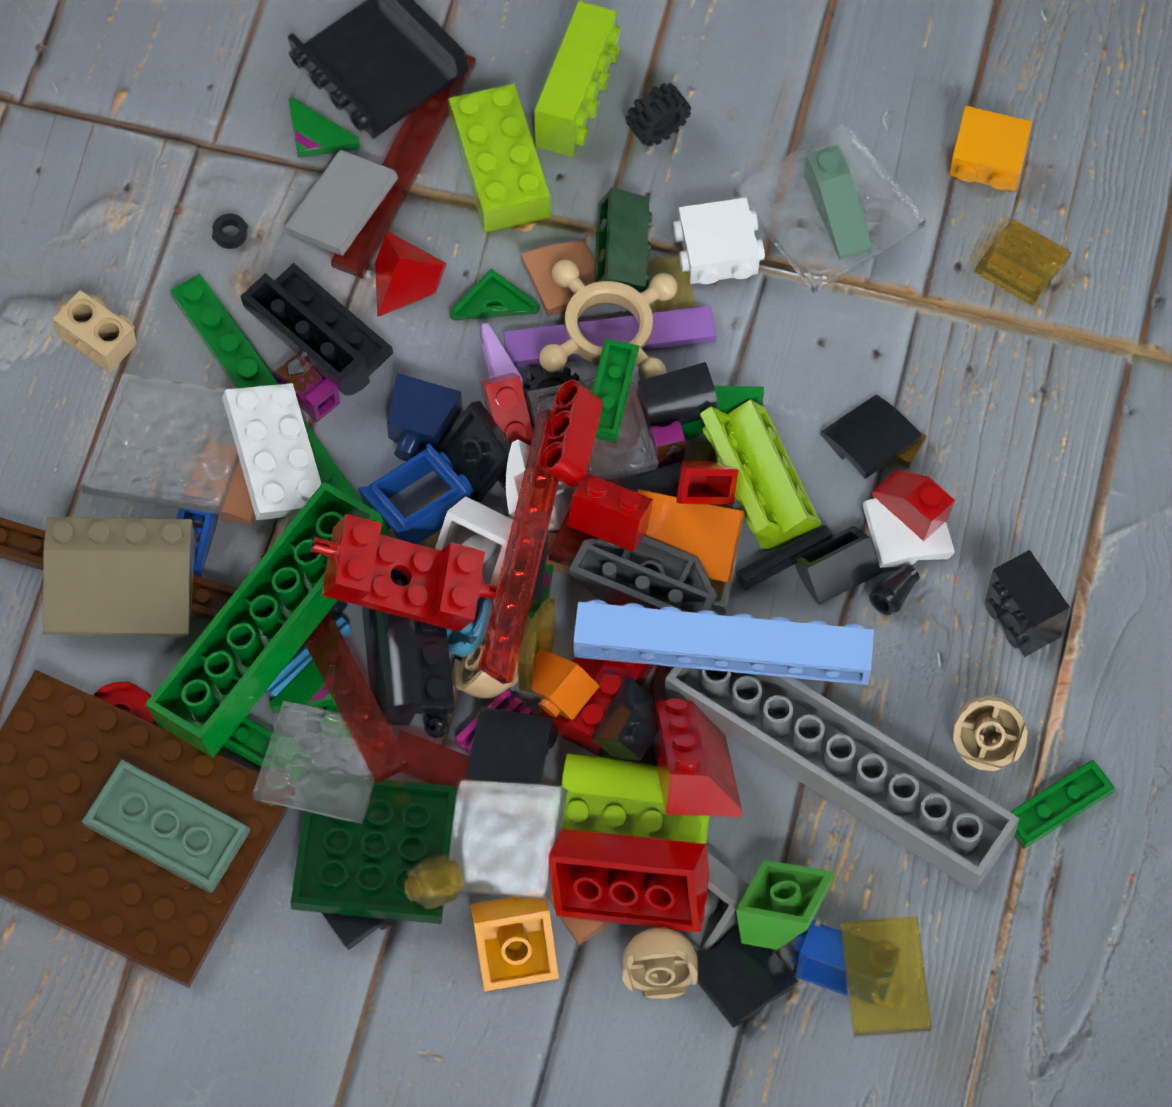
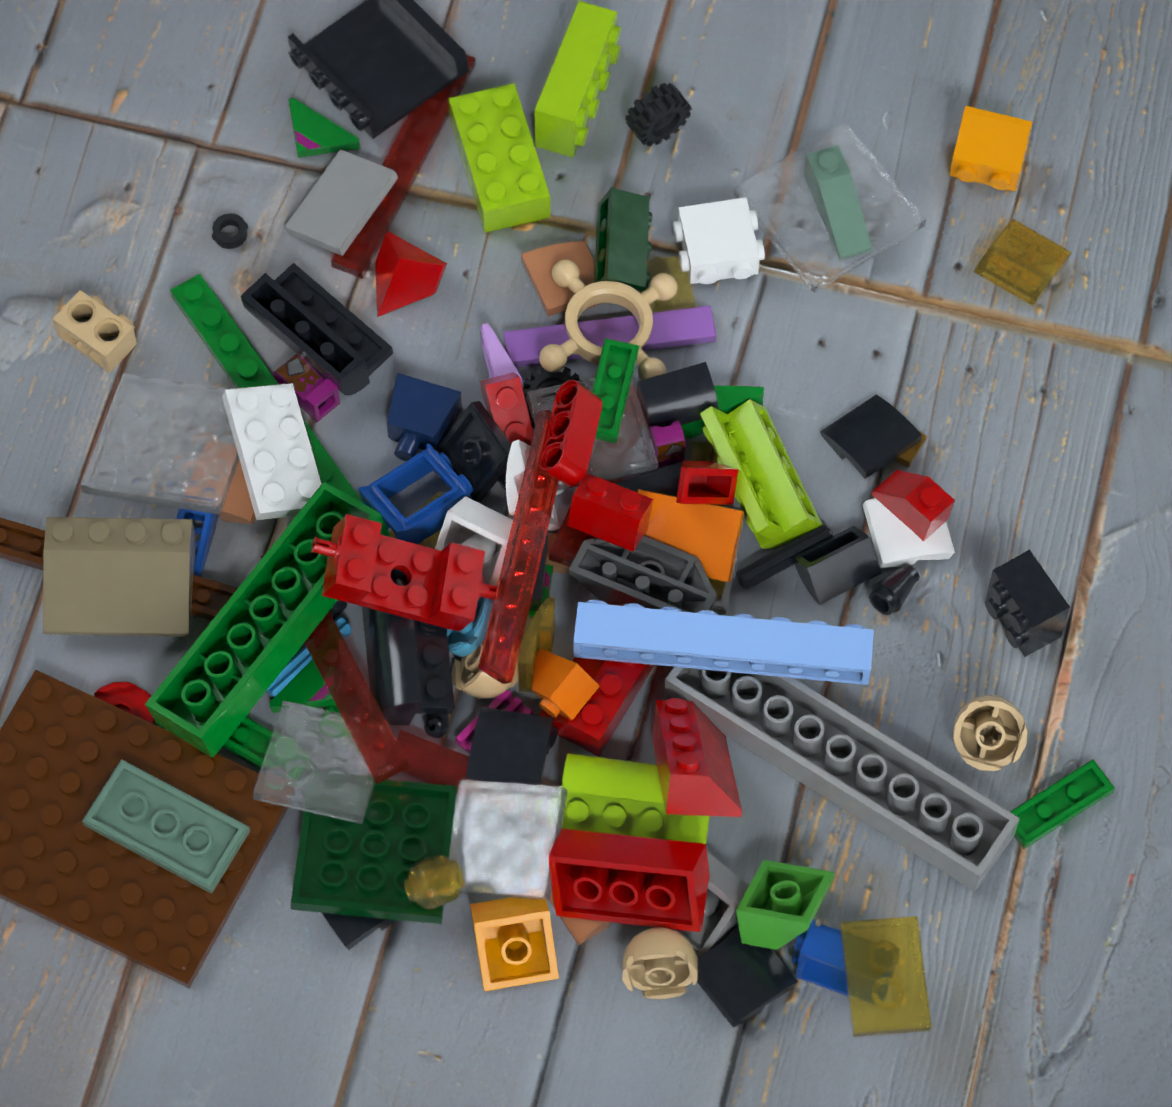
(493, 298): green tile -> none
(628, 723): black slope -> none

